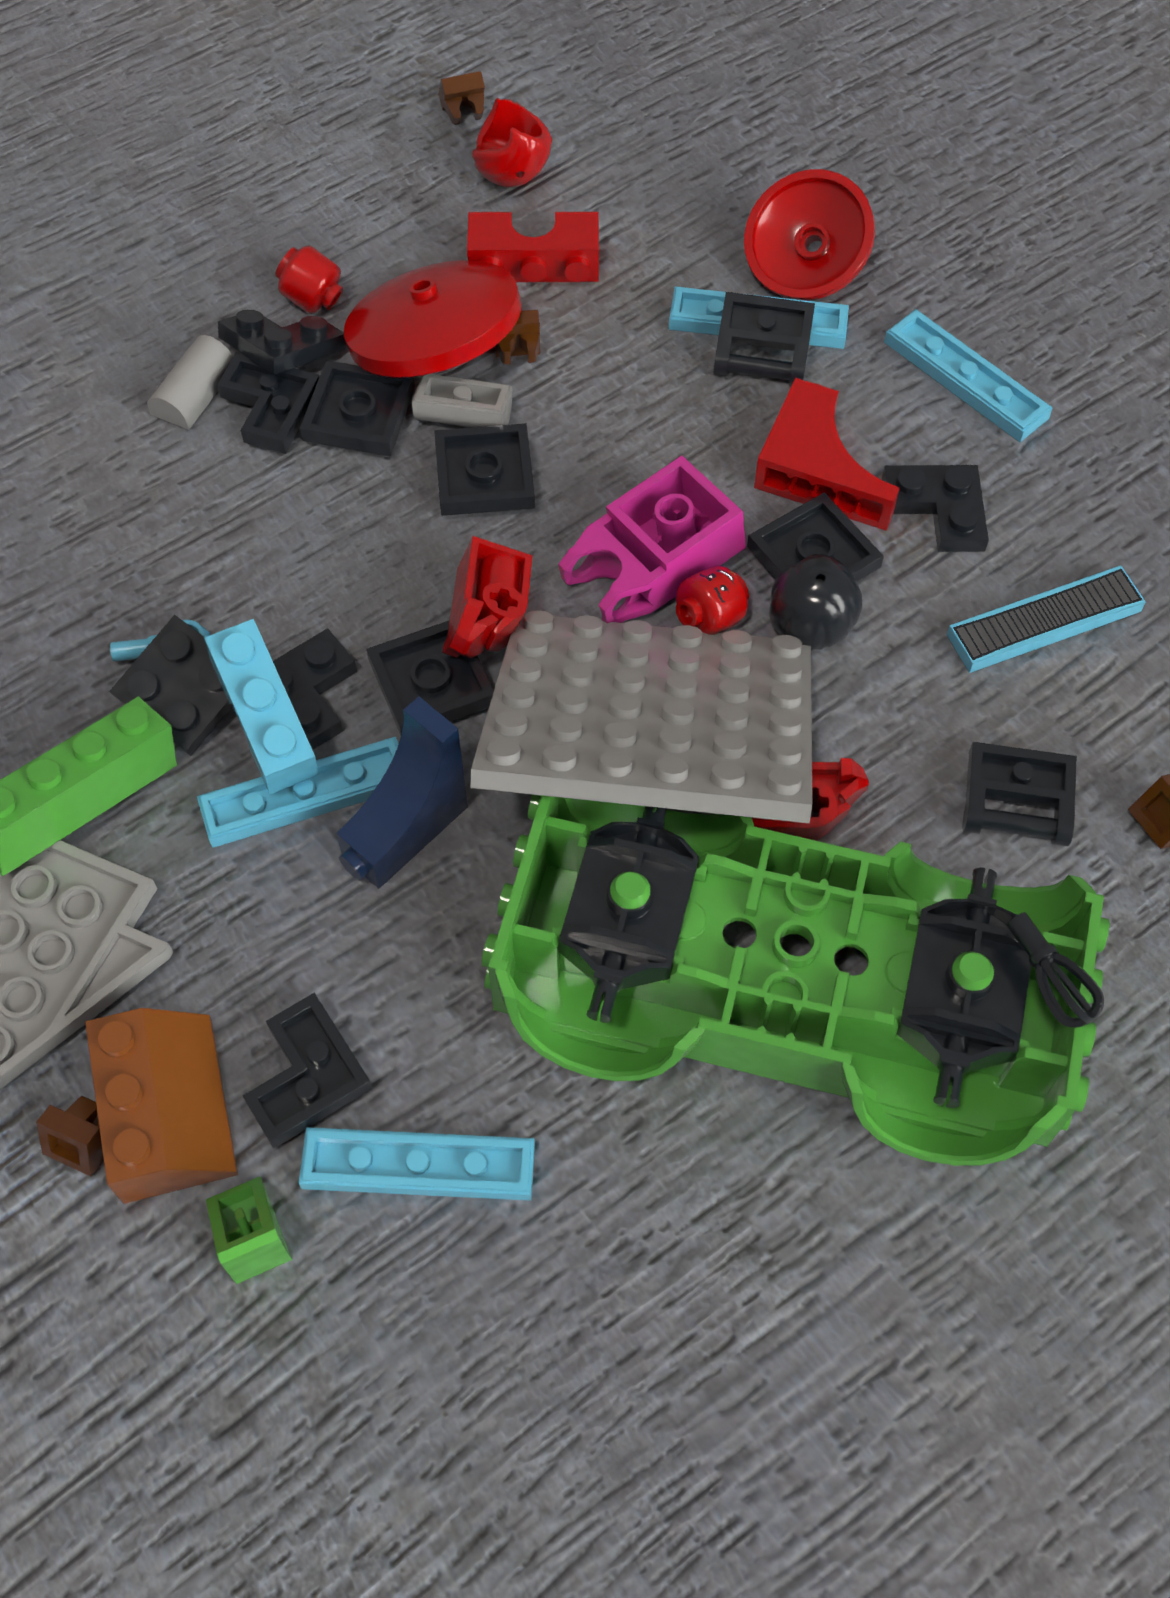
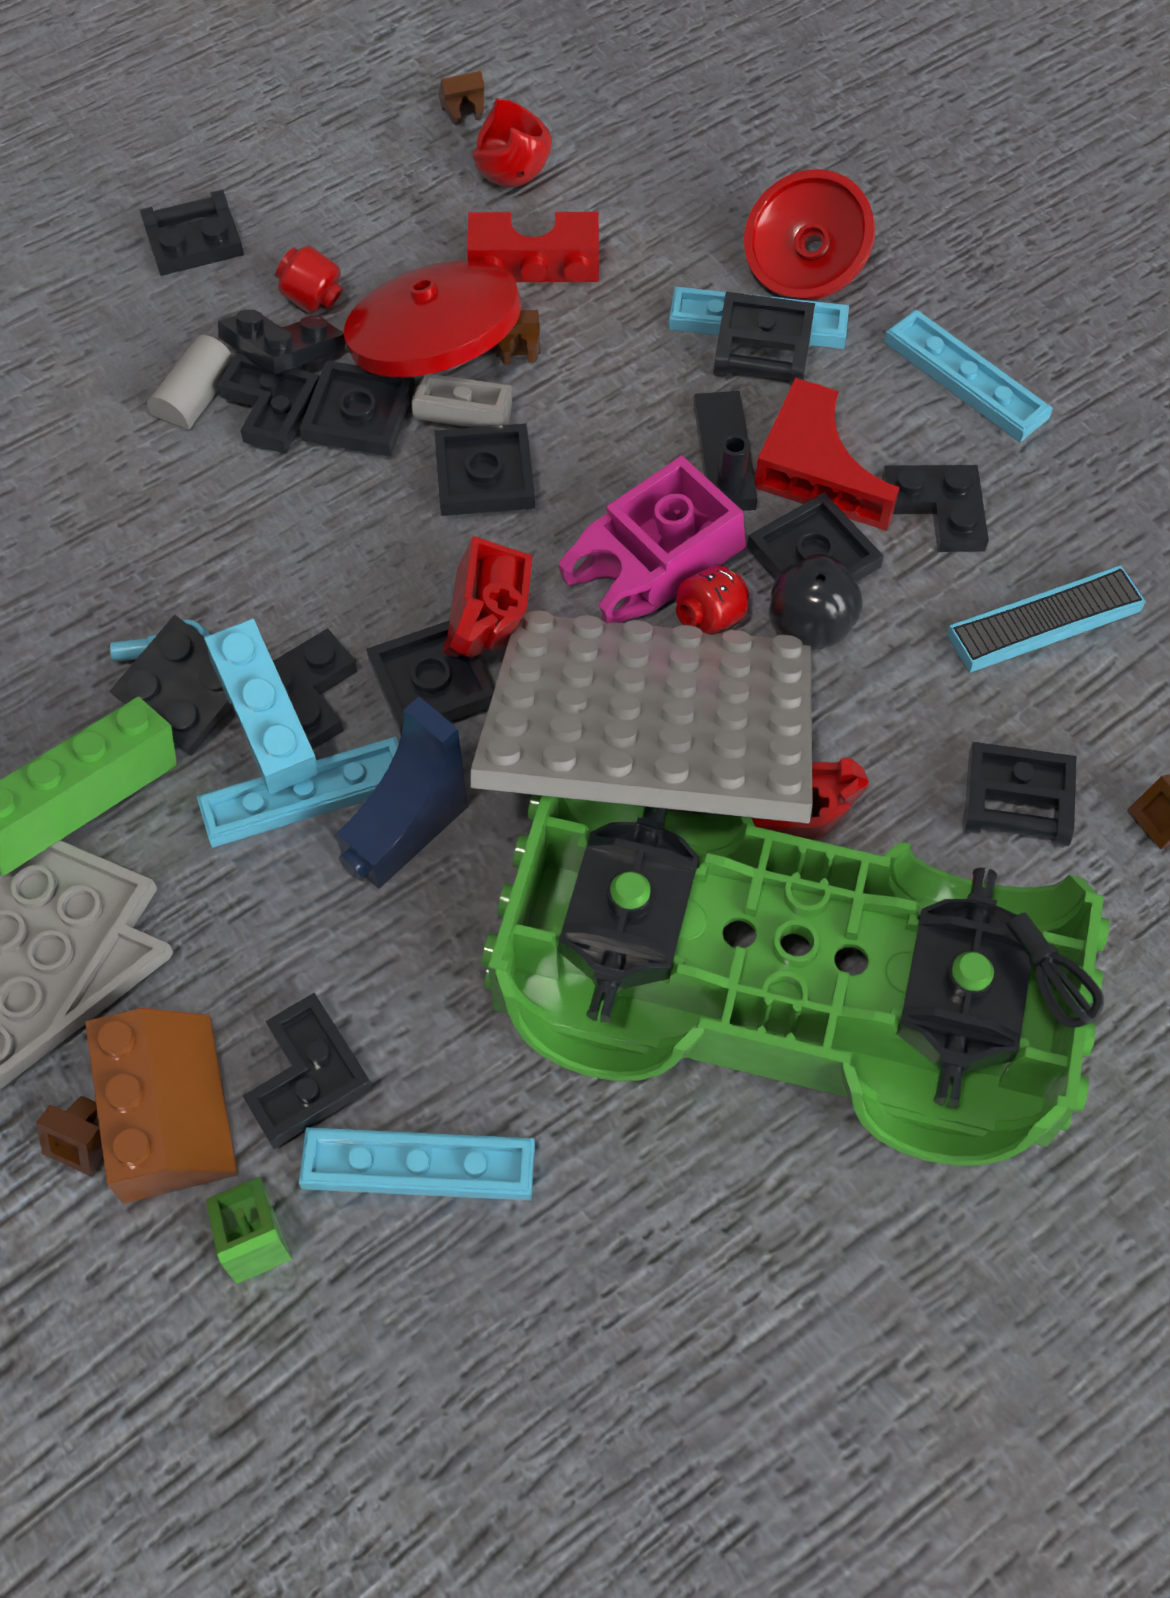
(195, 242): none -> black plate
(725, 446): none -> black piece

